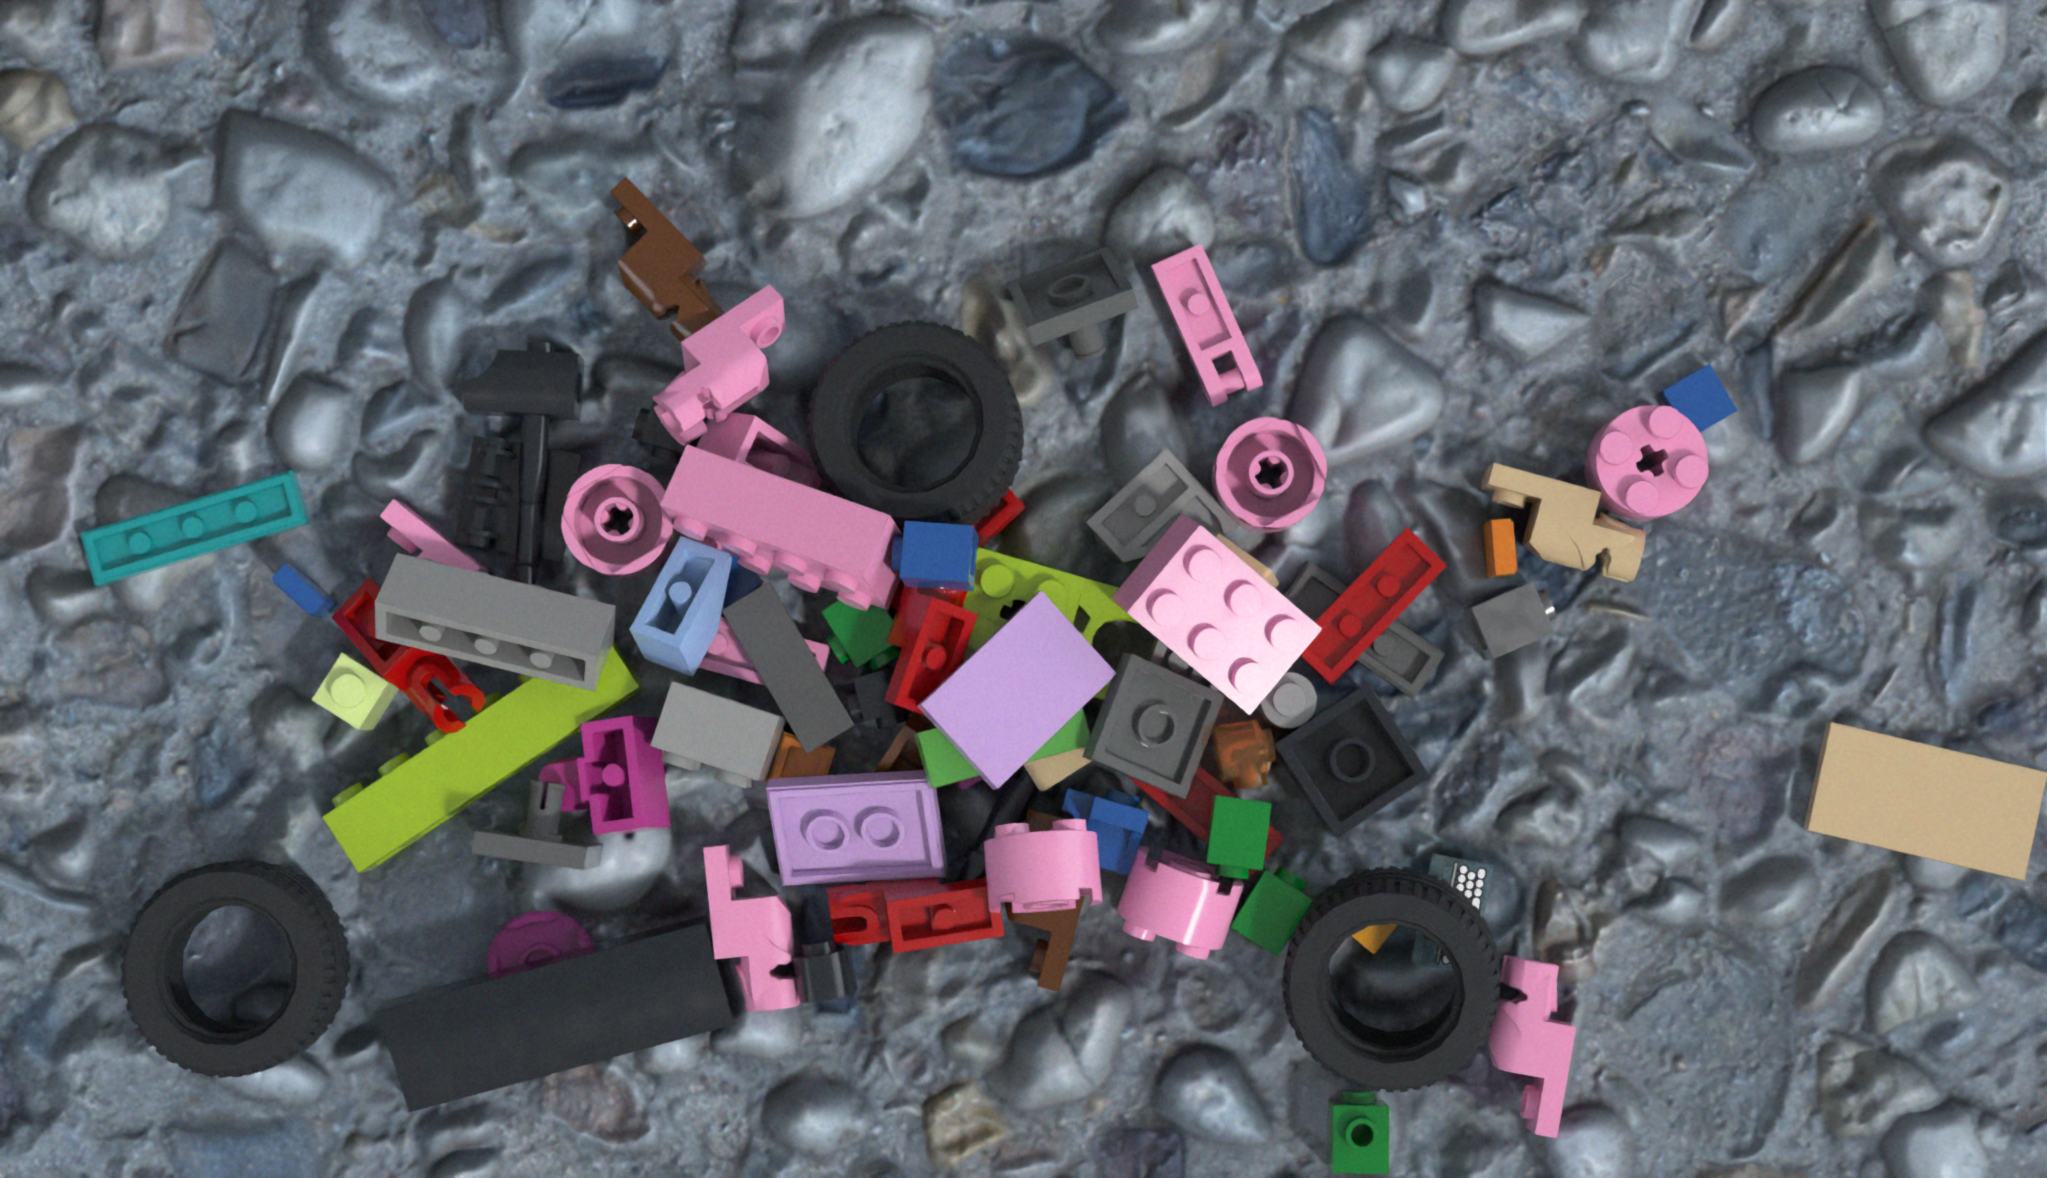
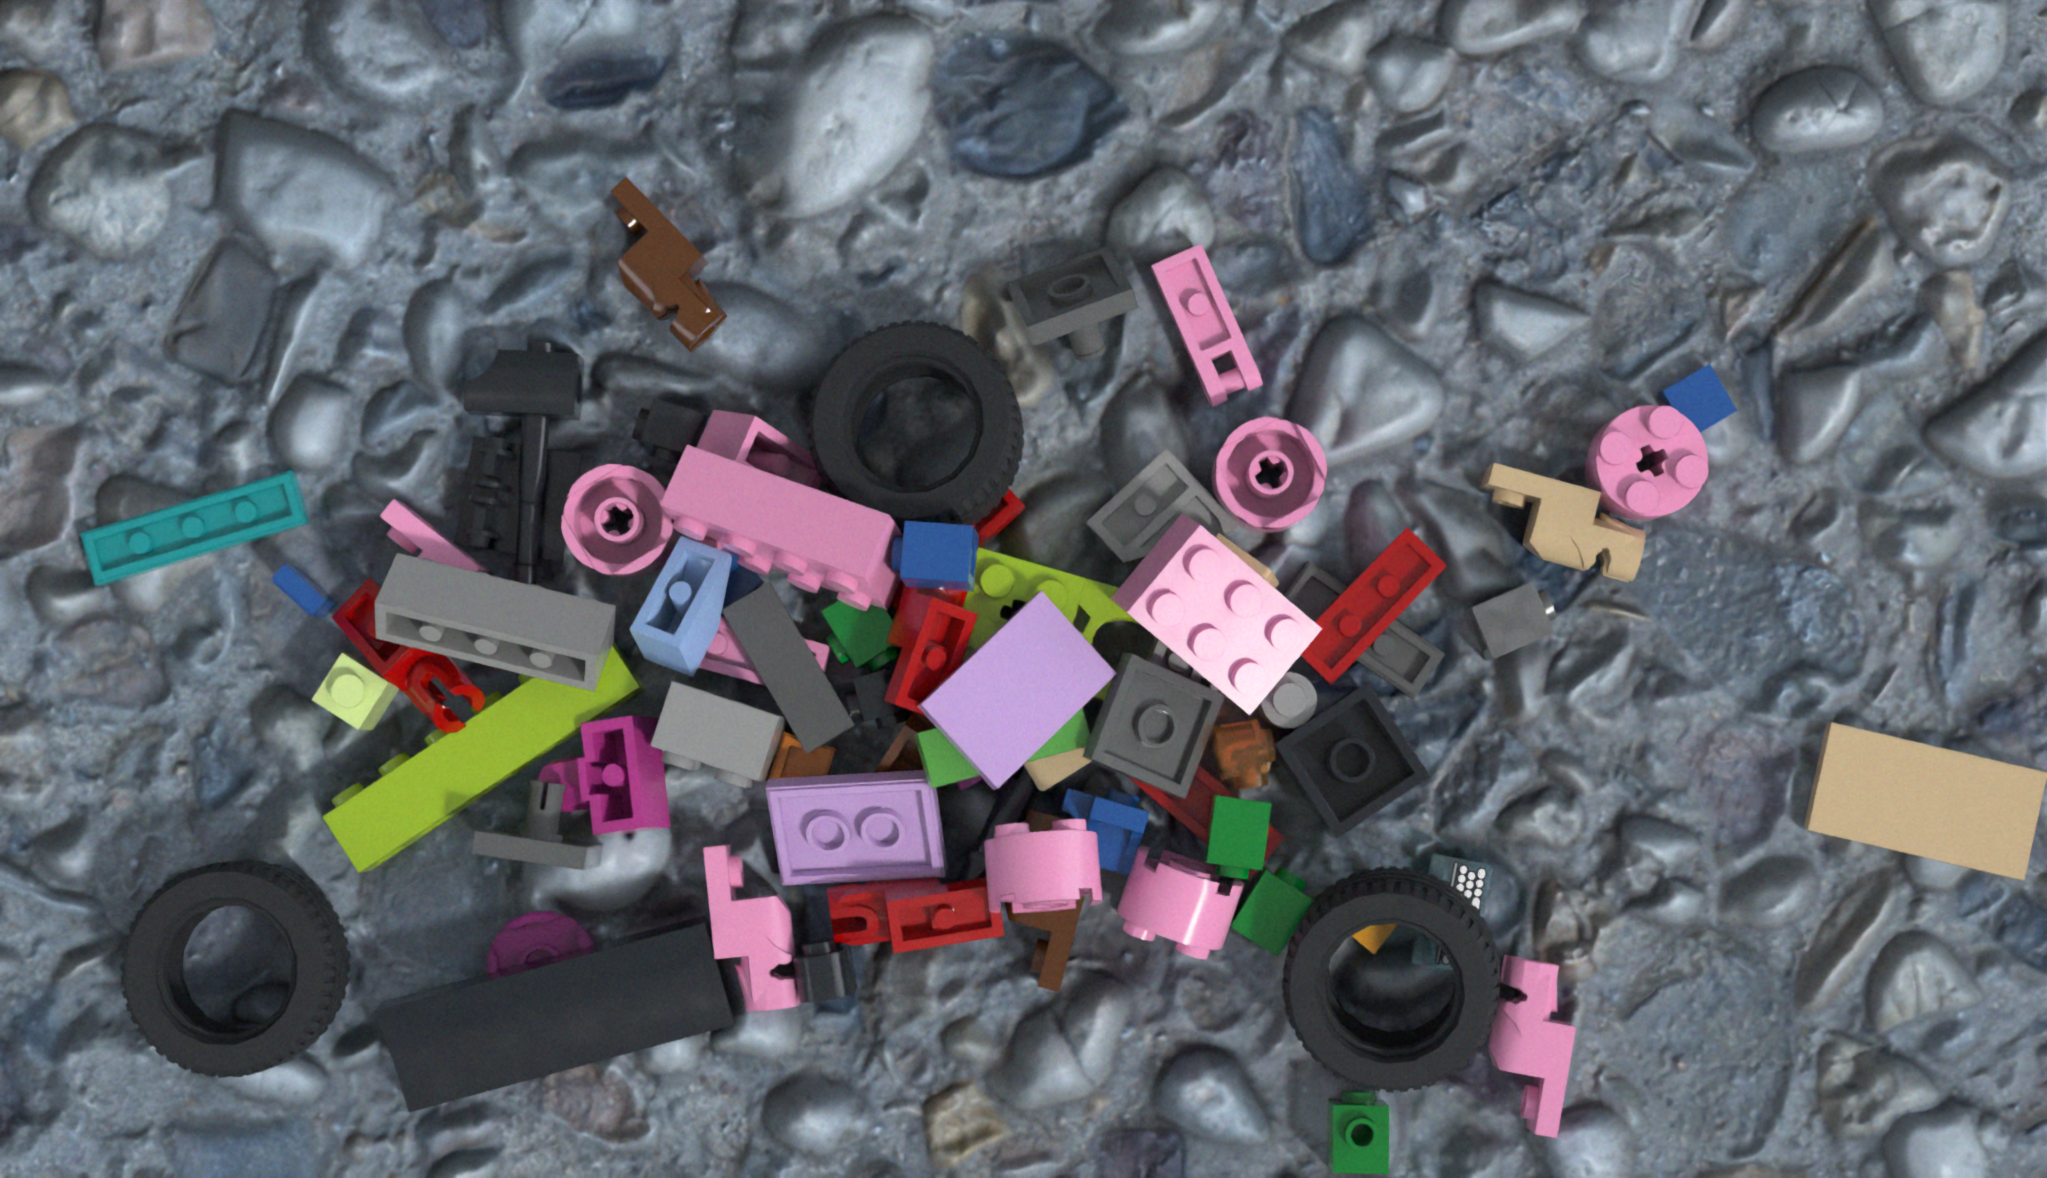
(722, 366): bright pink plate -> none
(1500, 548): orange tile -> none

